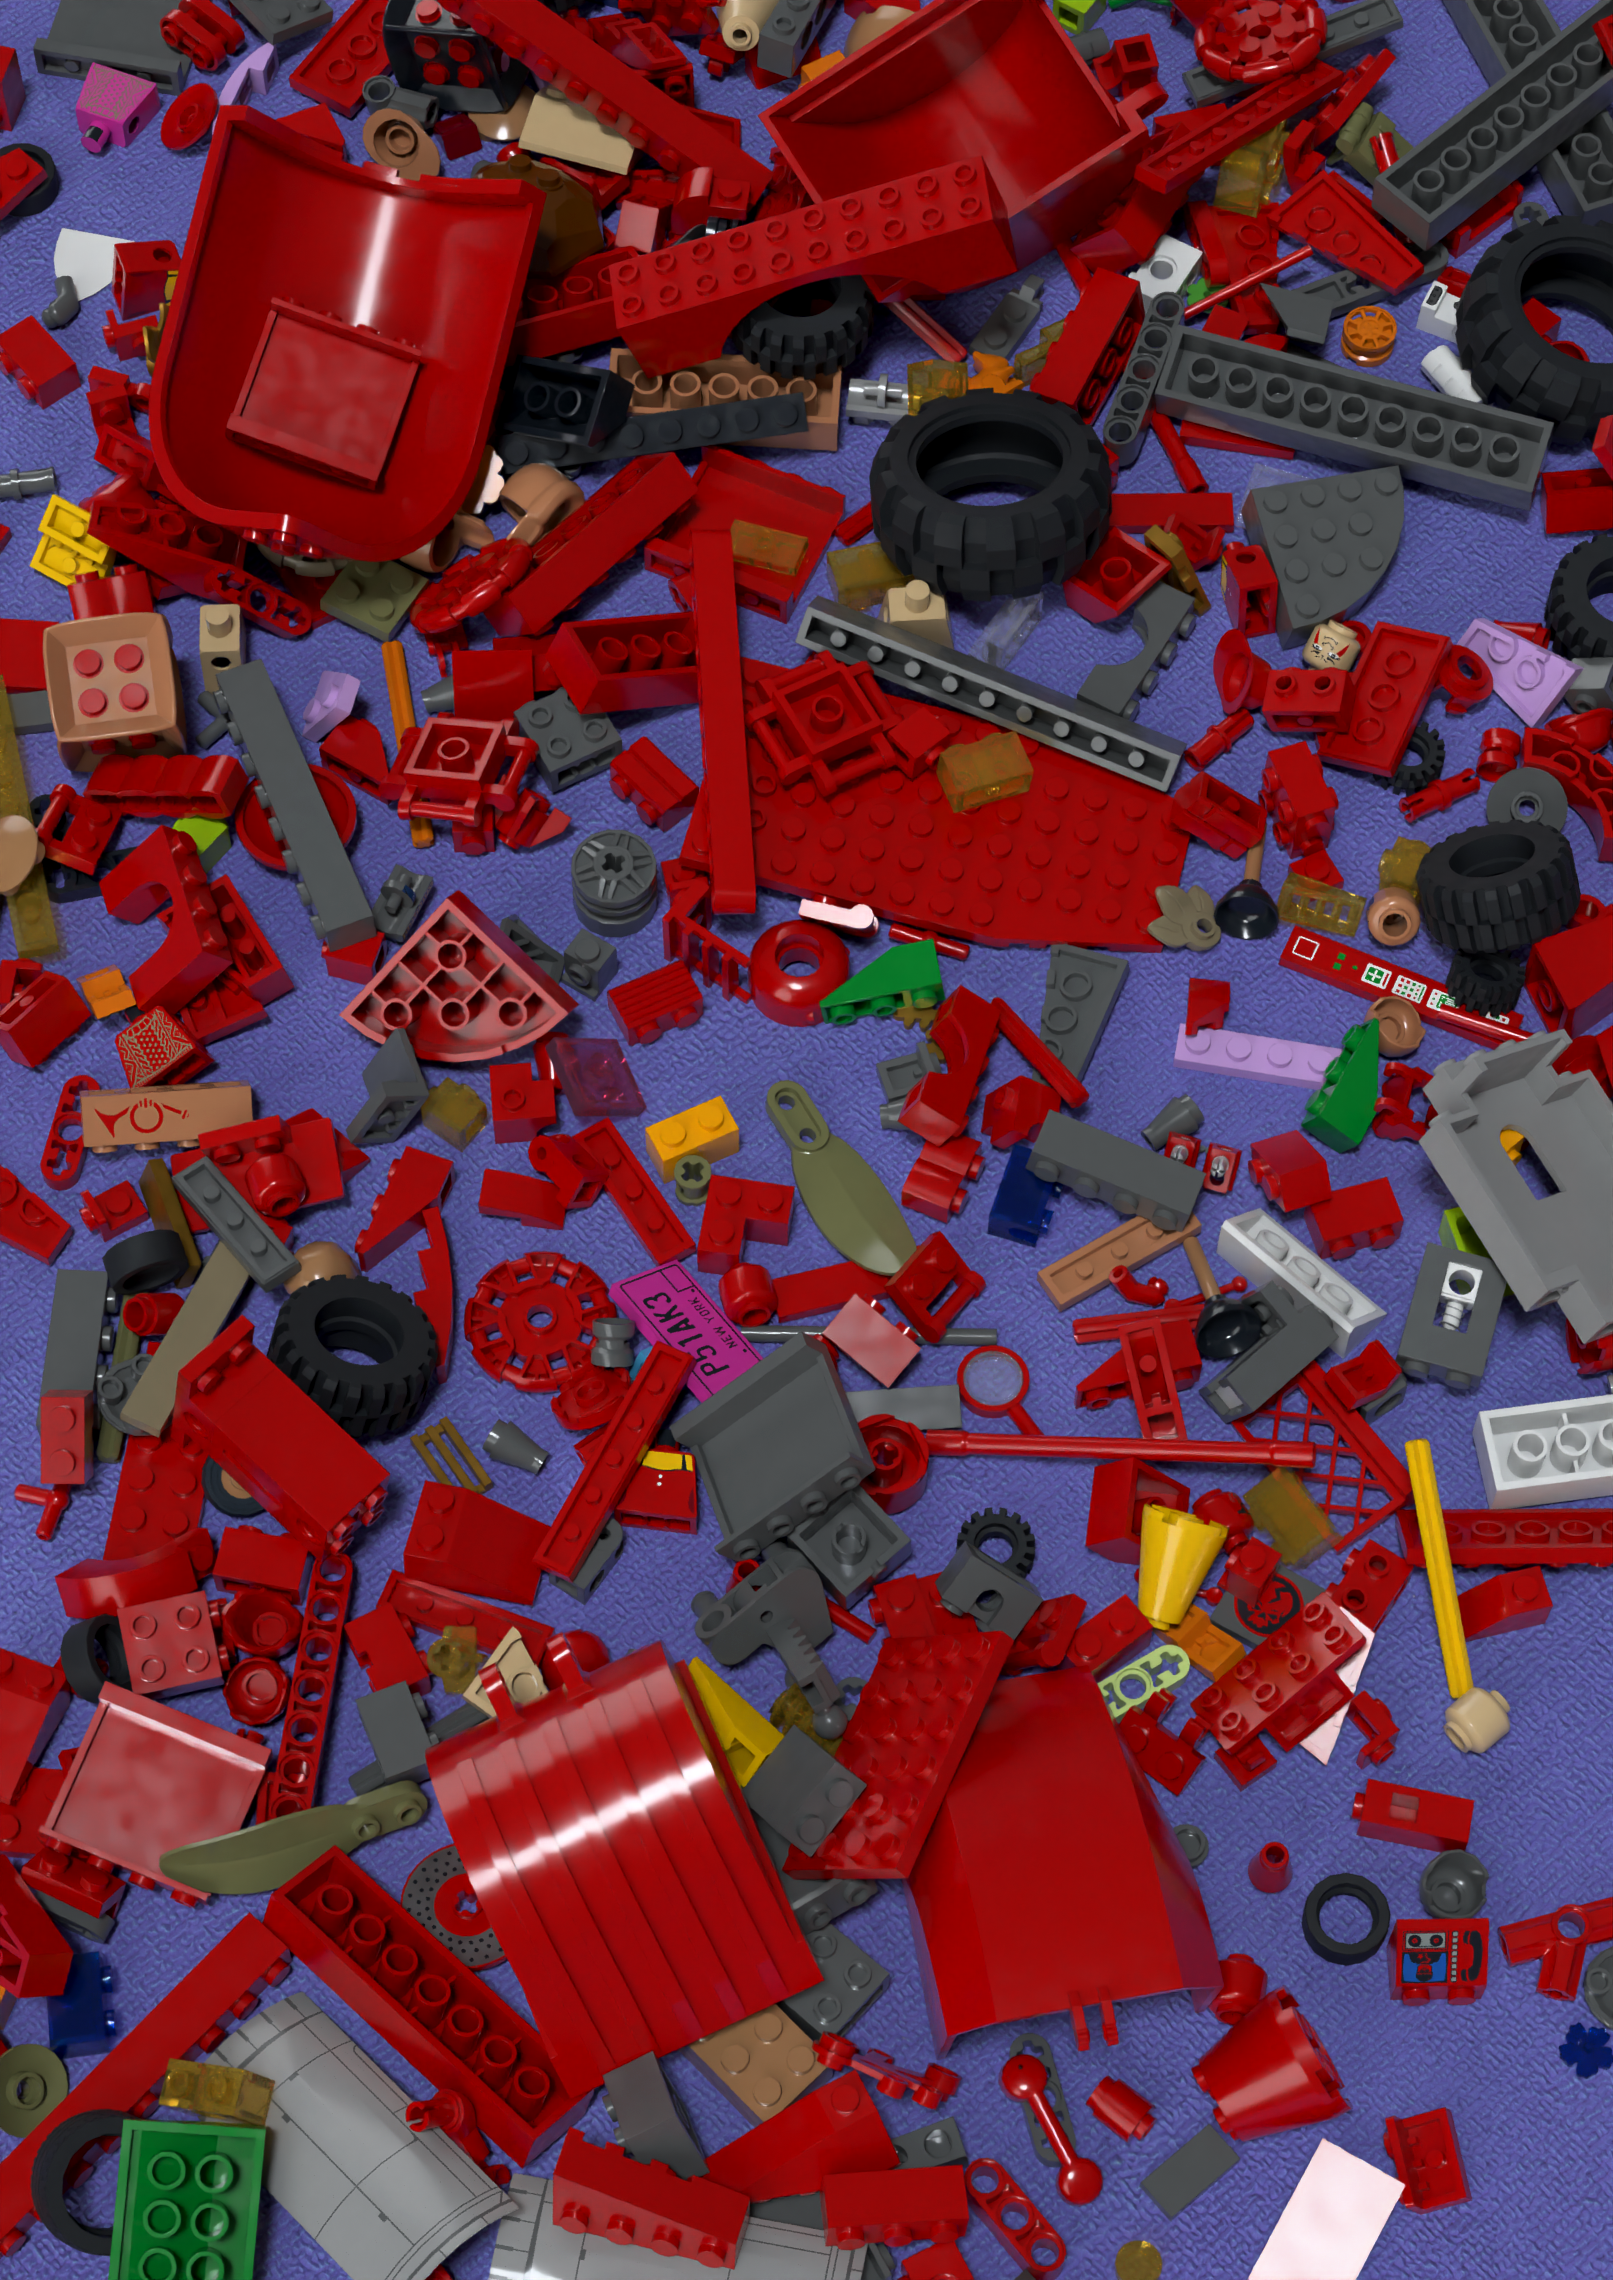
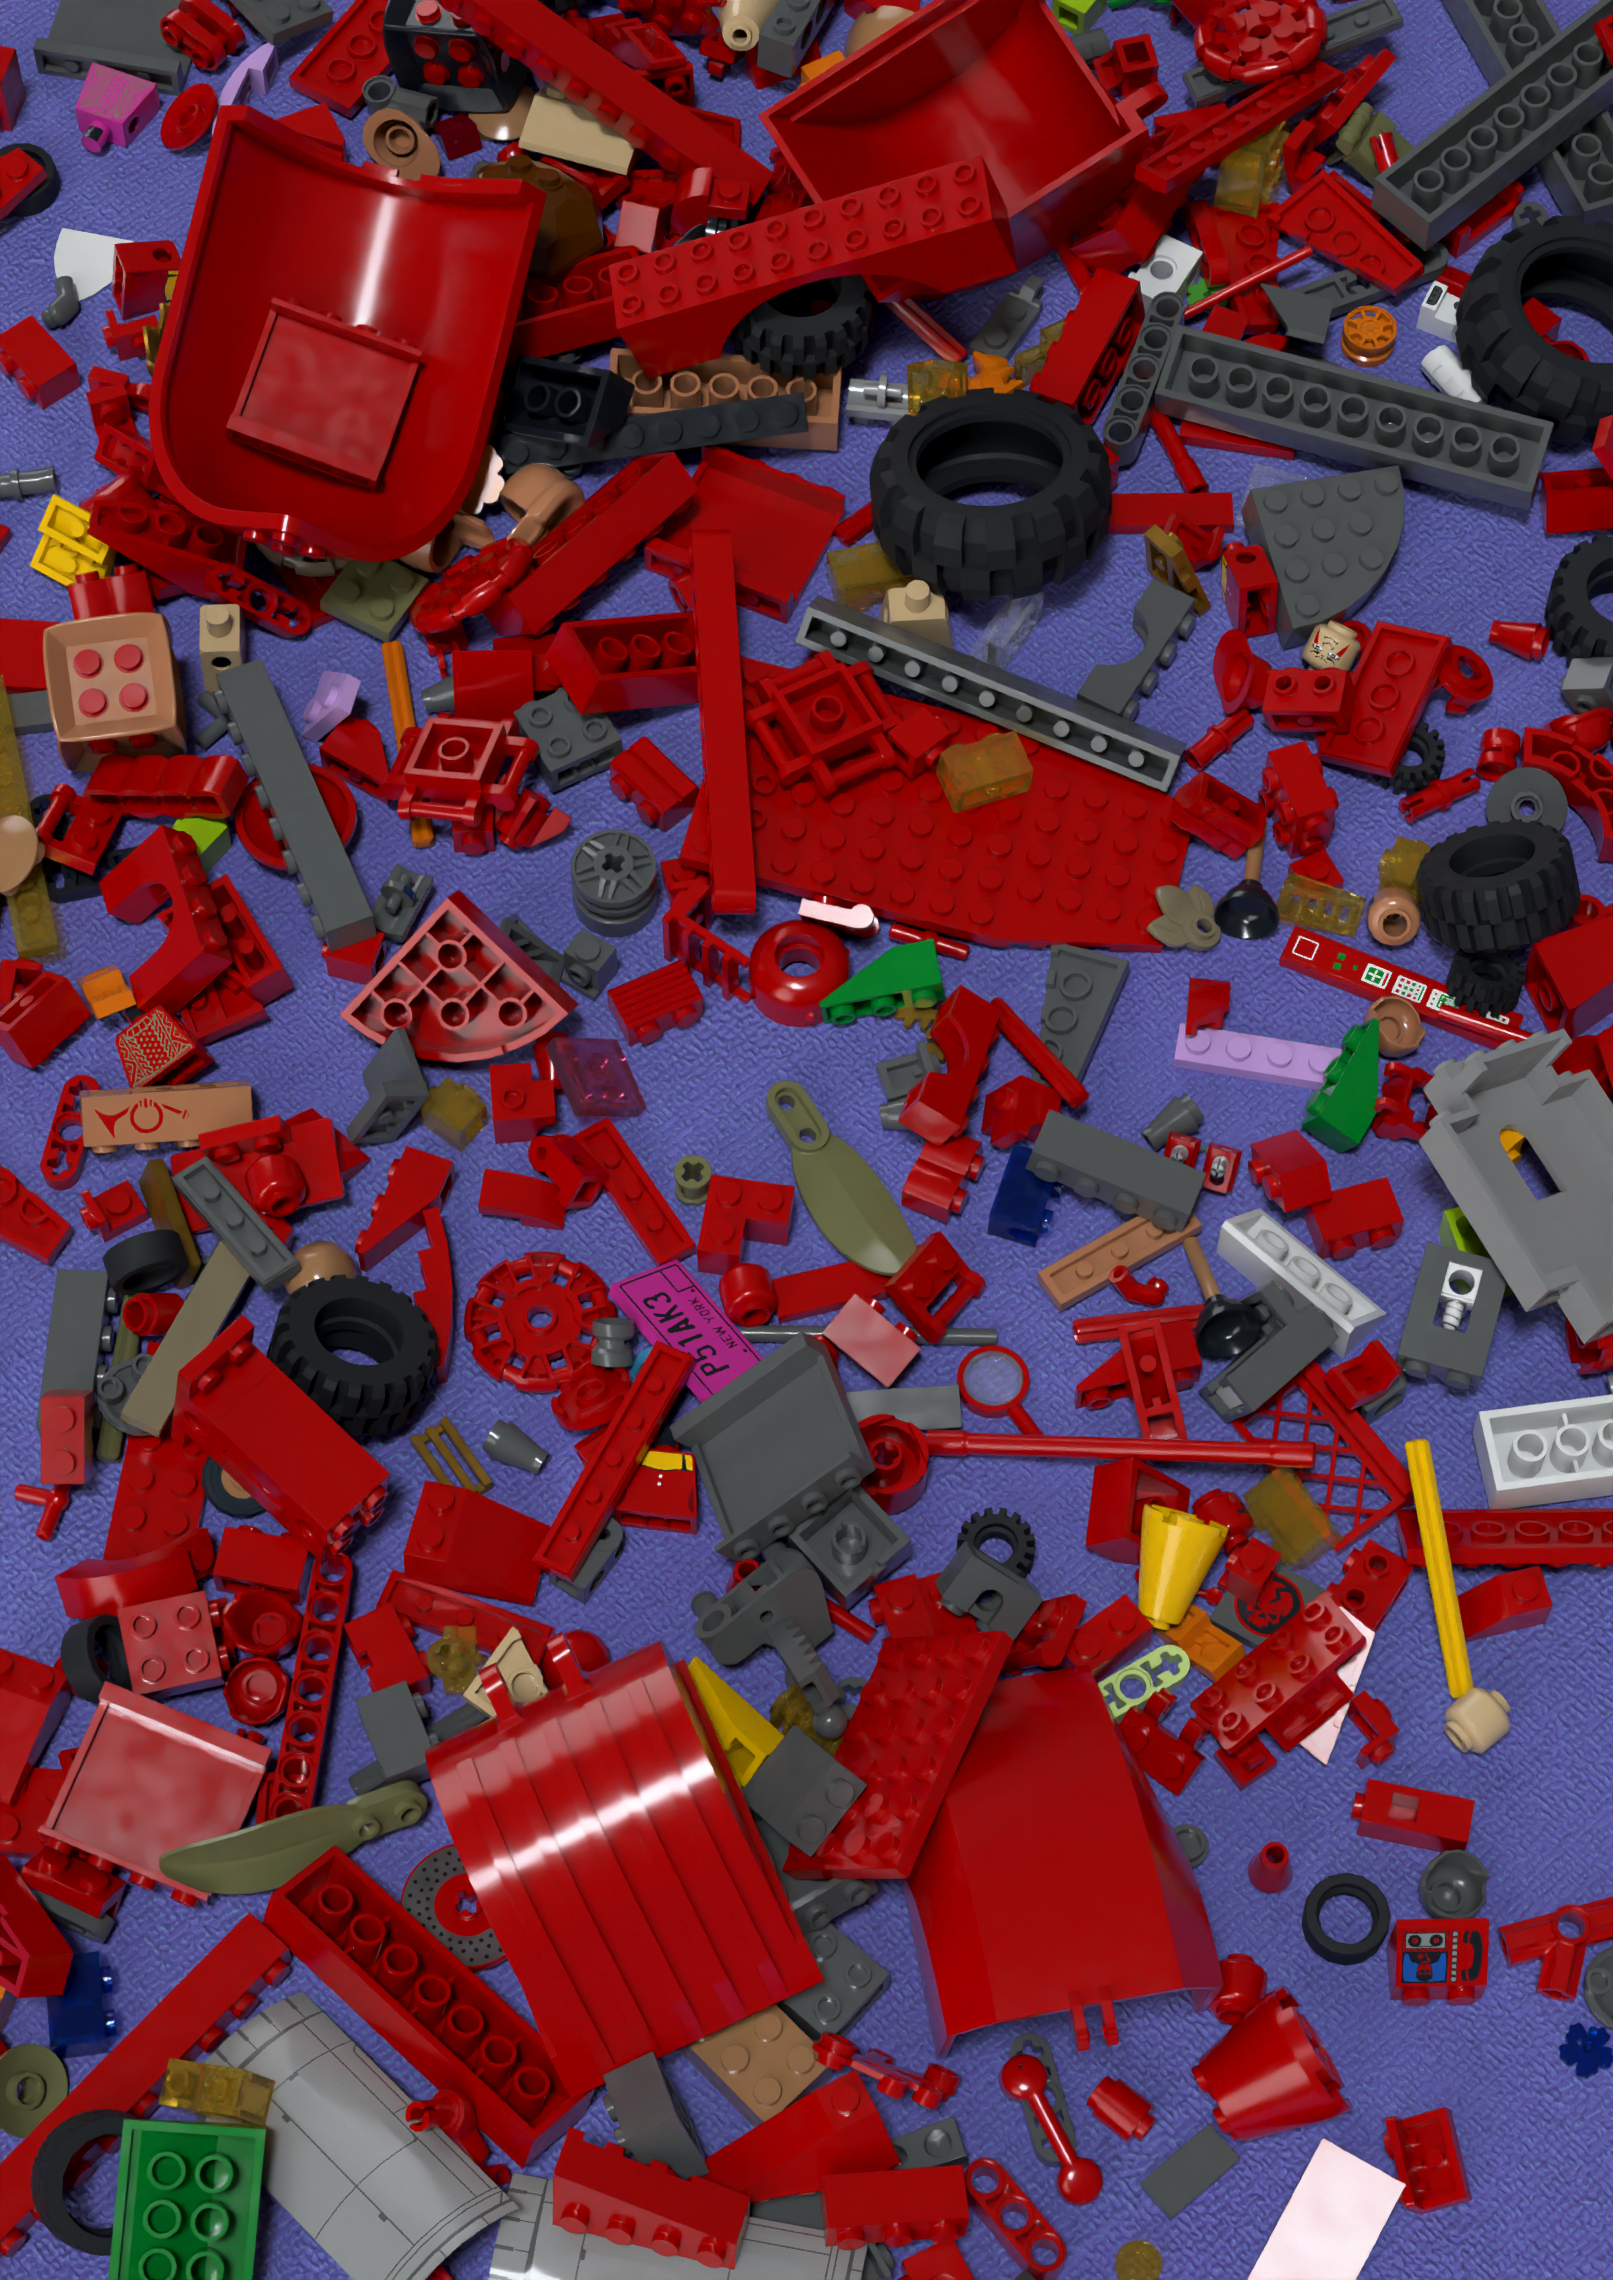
(700, 1131): light orange brick -> none
(767, 547): clear yellow plate -> none
(1114, 577): red slope -> none
(1238, 1285): red hinge -> none
(1522, 671): lavender wing -> none

